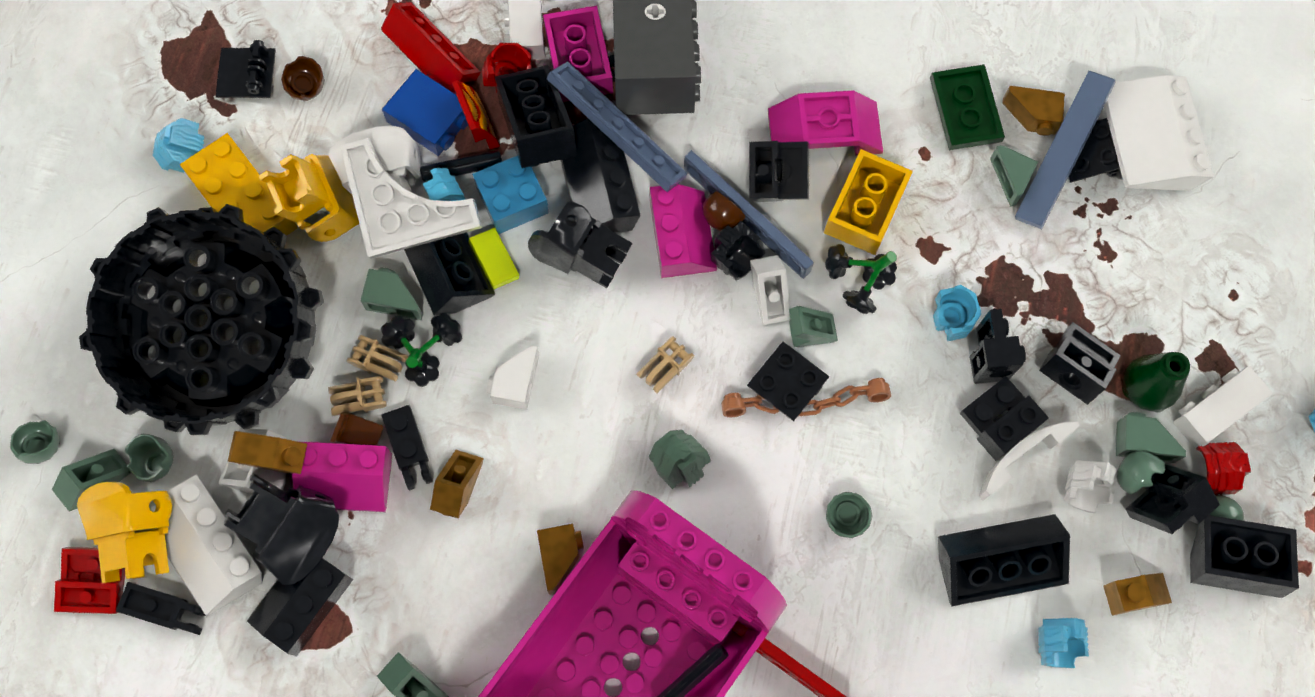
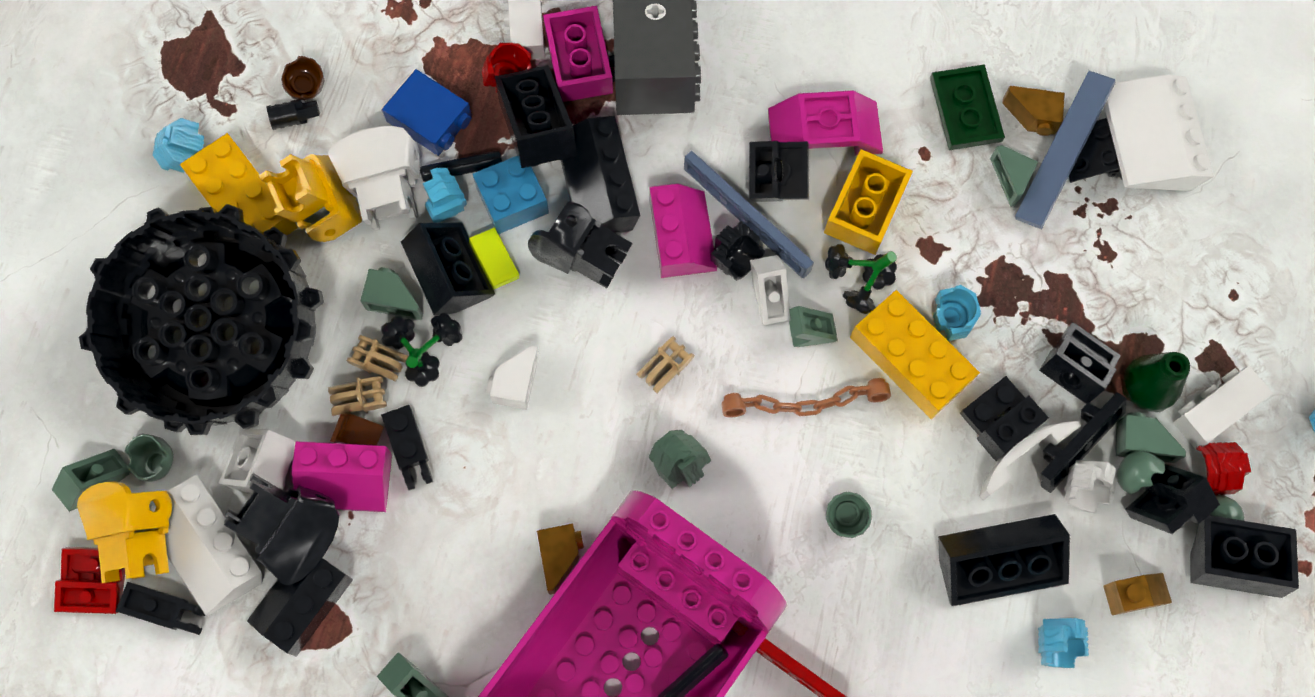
(35, 442): sand green hair -> none
(246, 72): black hinge -> none
(267, 452): pearl gold slope -> none
(291, 113): none -> black hinge
(393, 216): white plate -> none
(427, 46): red panel -> none
(455, 484): pearl gold slope -> none
(475, 114): red slope -> none
(617, 126): sand blue tile -> none
(721, 212): reddish brown hair -> none
(788, 381): black hinge -> none
(914, 354): none -> yellow brick
(997, 353): black brick -> none
(1098, 424): none -> black hinge

